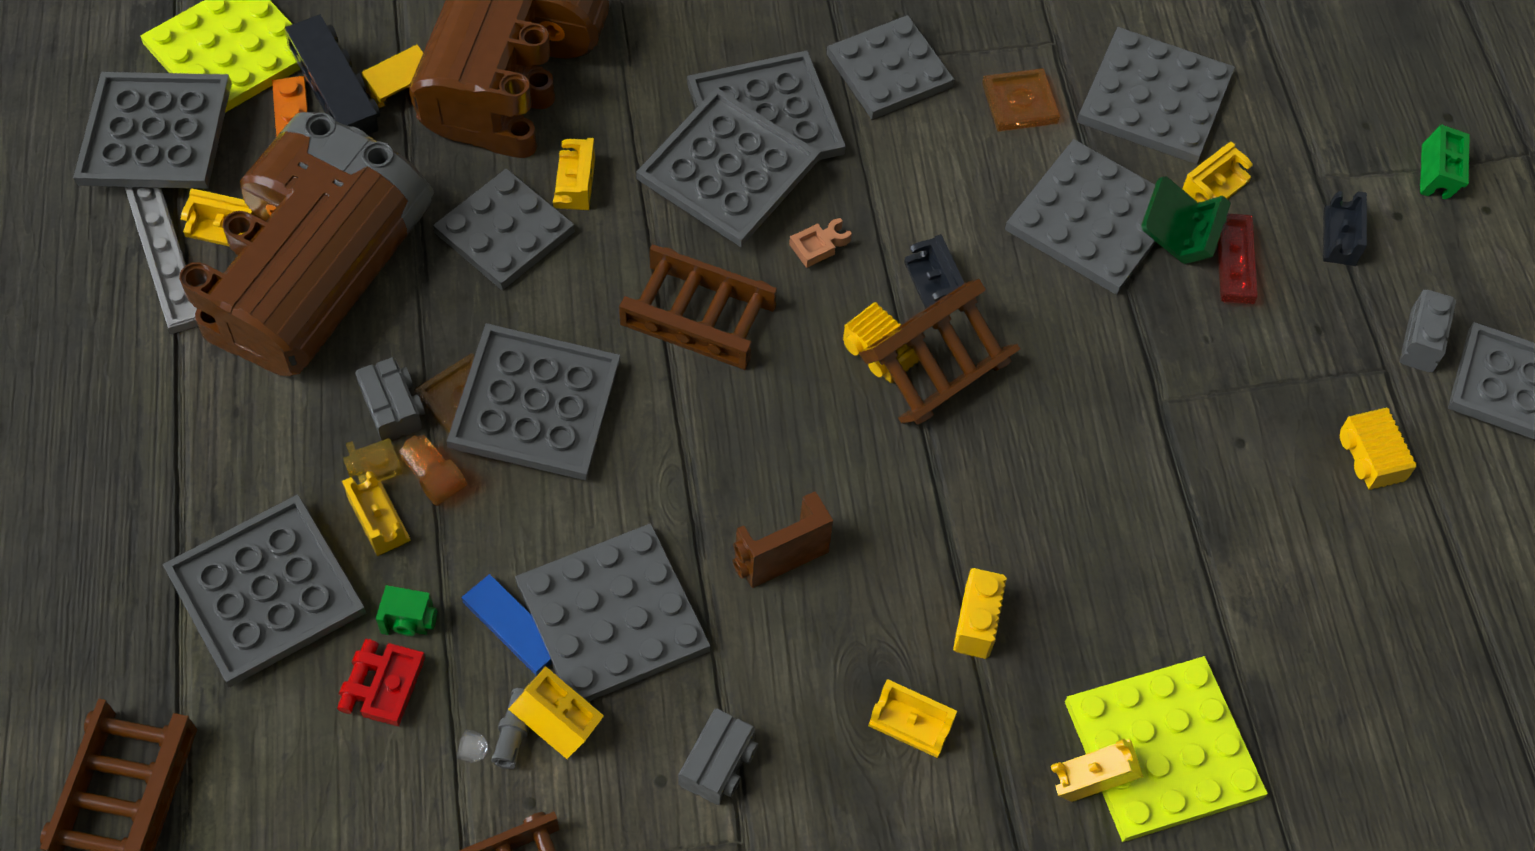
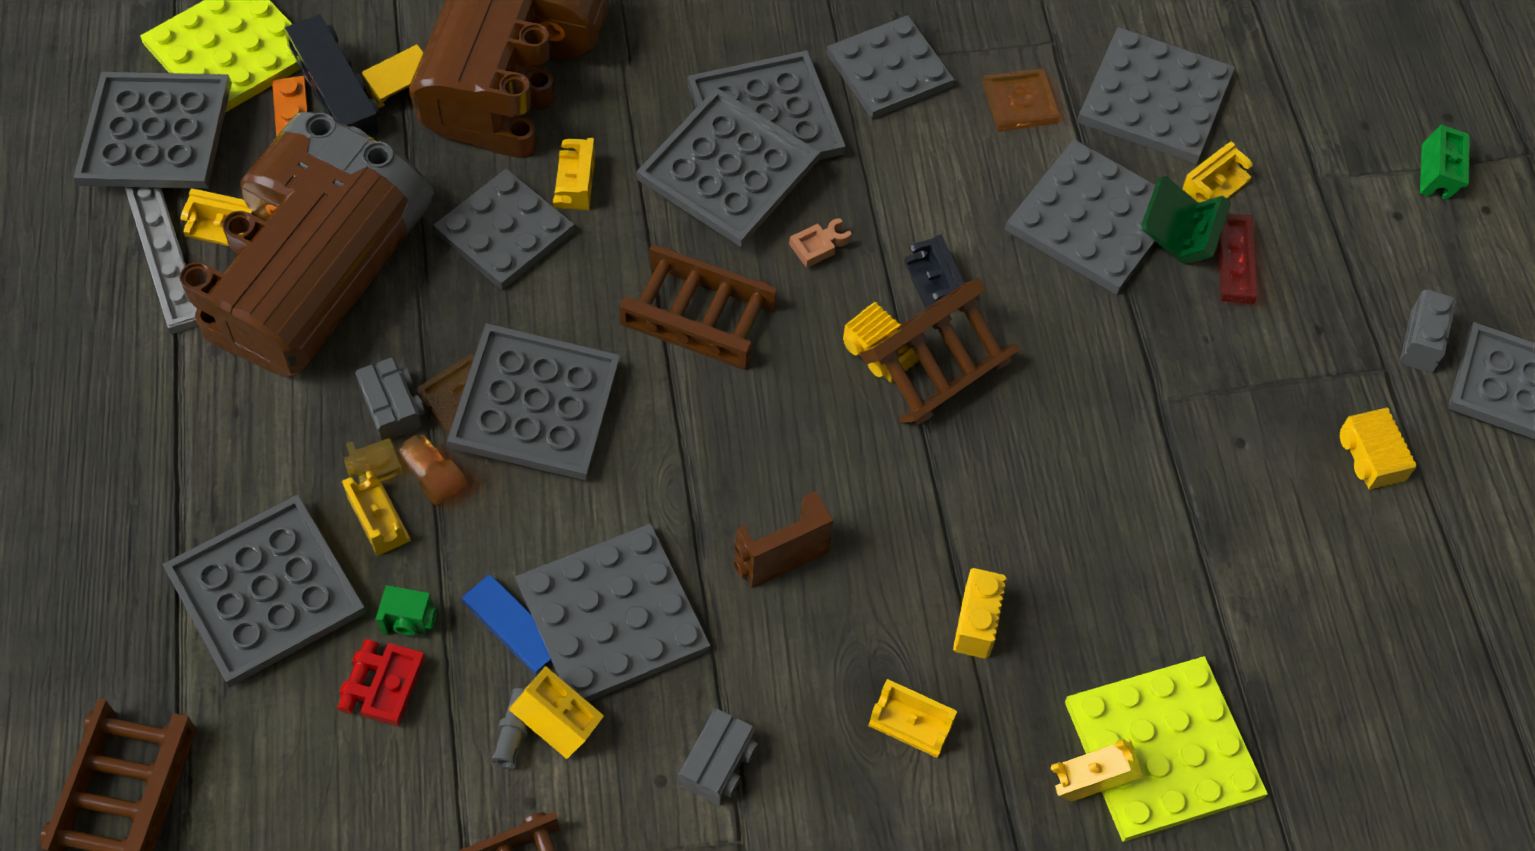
(472, 746): clear hinge -> none
(1345, 229): black hinge -> none

